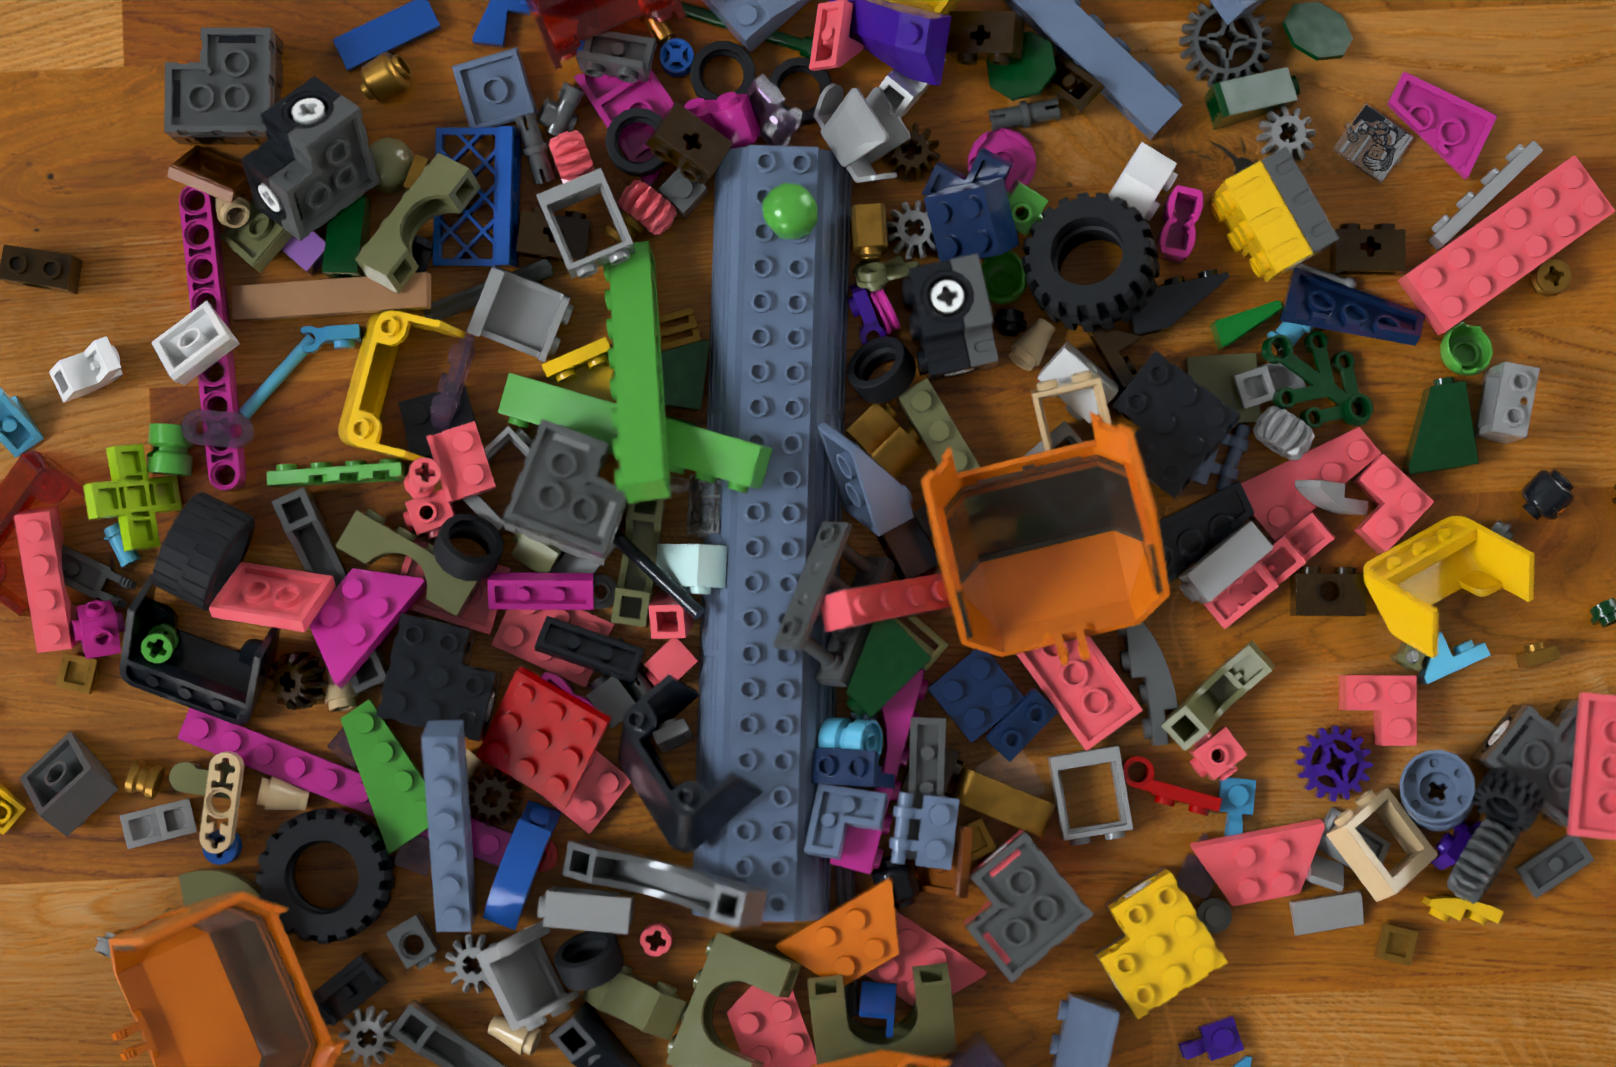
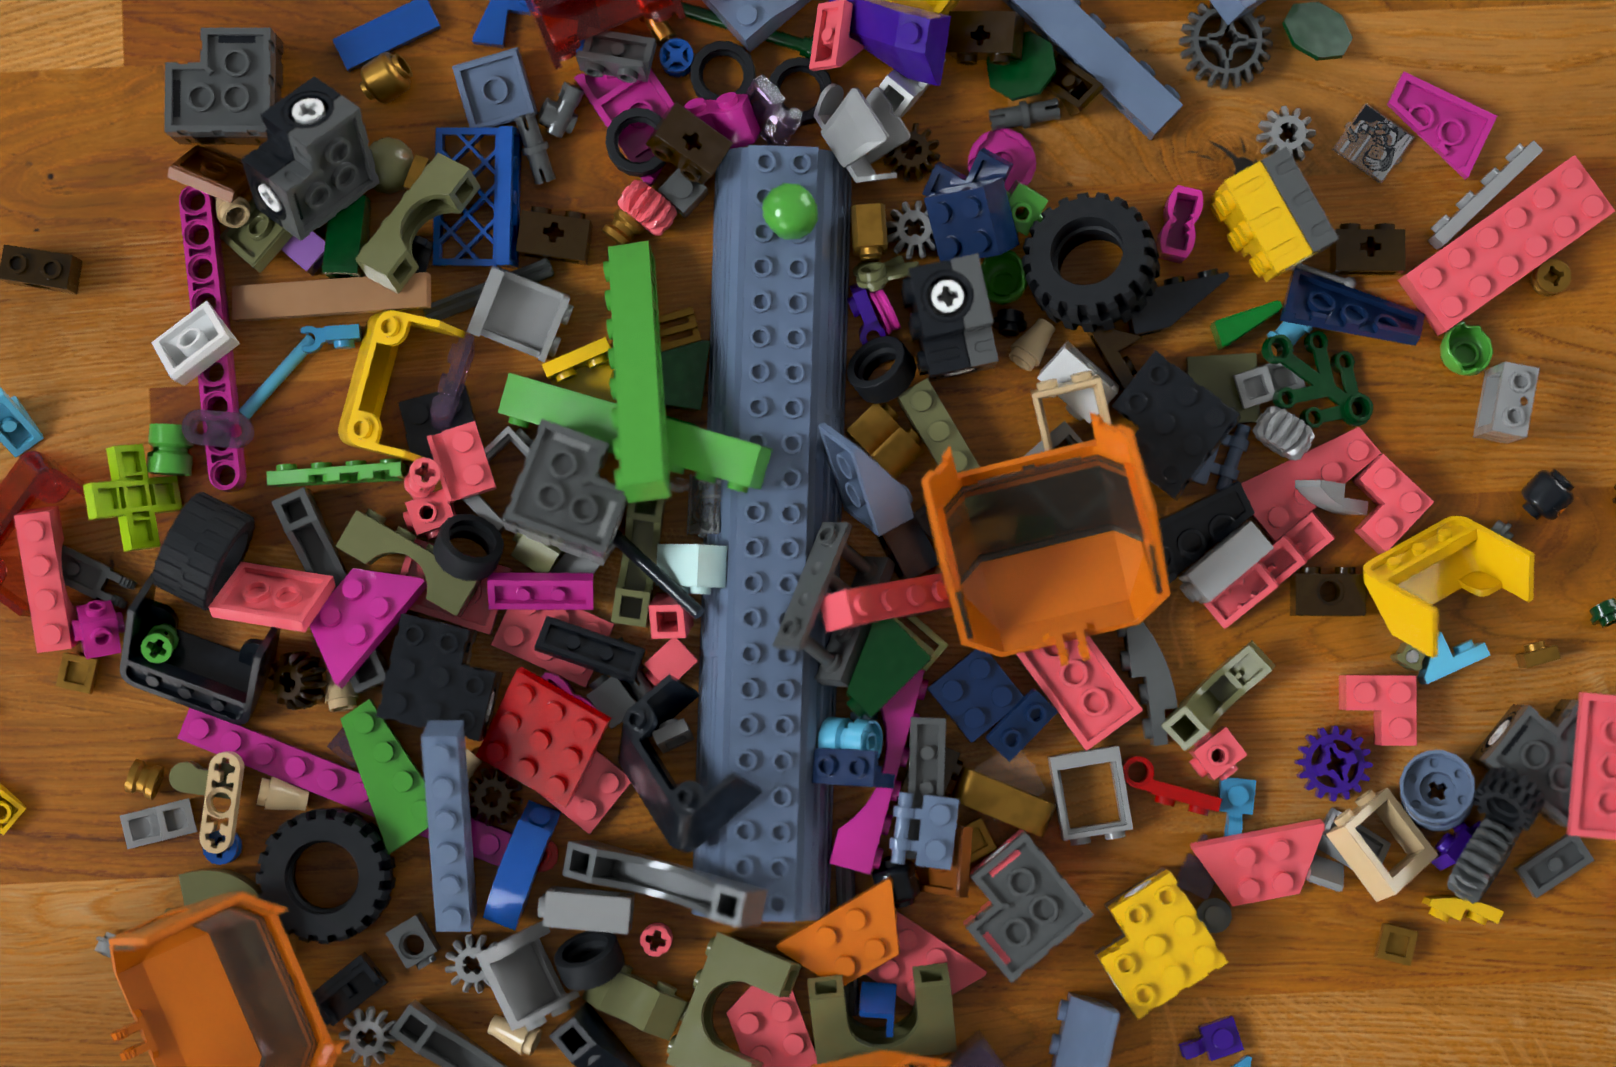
(68, 784): dark grey slope -> none
(87, 370): white brick -> none
(113, 535): medium azure pin -> none
(415, 855): plate -> none
(571, 155): coral gear -> none
(572, 193): light grey window -> none
(610, 585): dark grey plate -> none
(836, 810): sand blue plate -> none
(1143, 180): white brick -> none
(1250, 96): slope -> none
(1327, 912): light grey slope -> none
(1442, 430): dark green slope -> none

